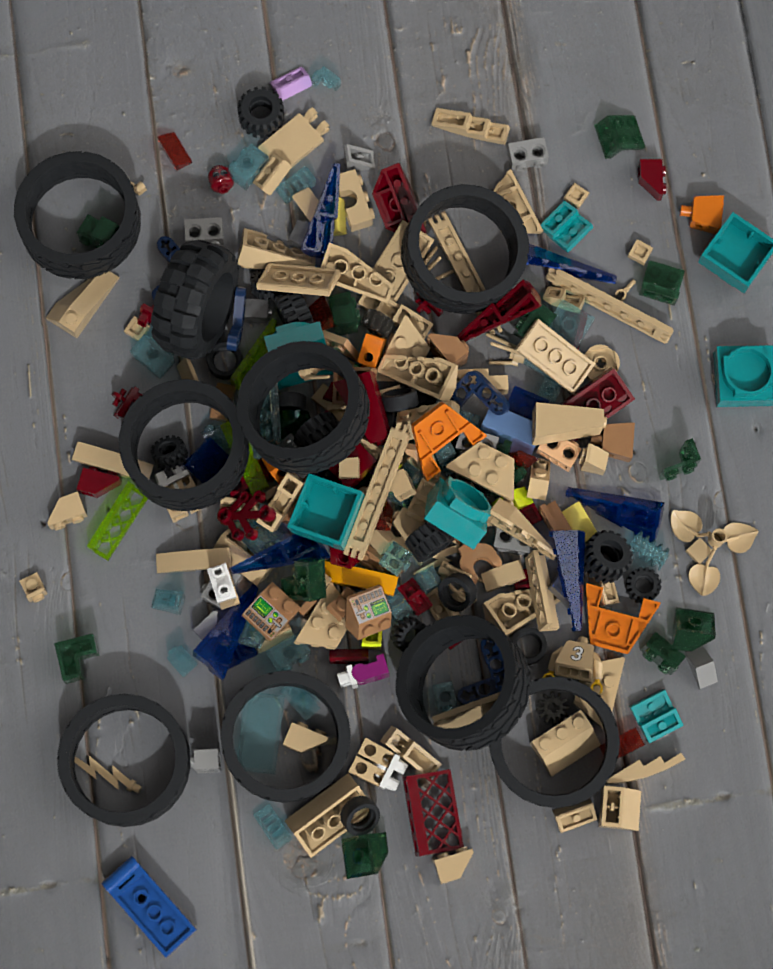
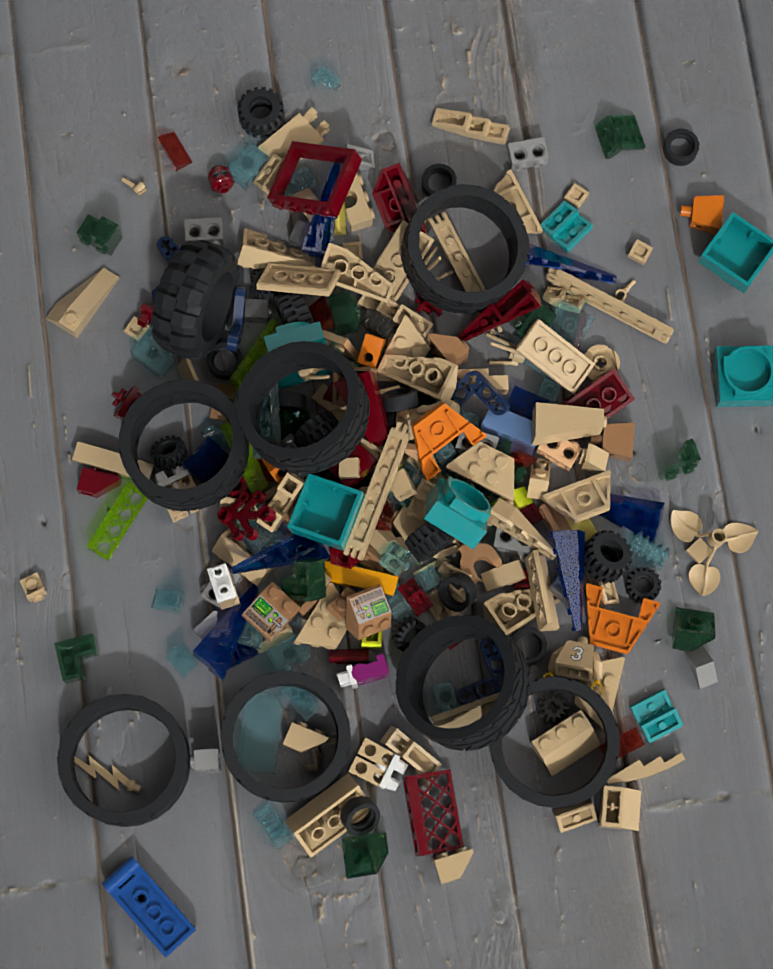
(67, 167): black tyre -> none
(67, 510): tan slope -> none
(192, 560): tan slope -> none
(291, 83): lavender slope -> none
(297, 150): none -> dark red window
(355, 248): none -> tan tile
(433, 169): none -> black tyre
(582, 498): none -> tan wing
(651, 177): dark red slope -> none
(661, 652): clear green bracket -> none
(662, 283): clear green bracket -> none
(684, 134): none -> black tyre

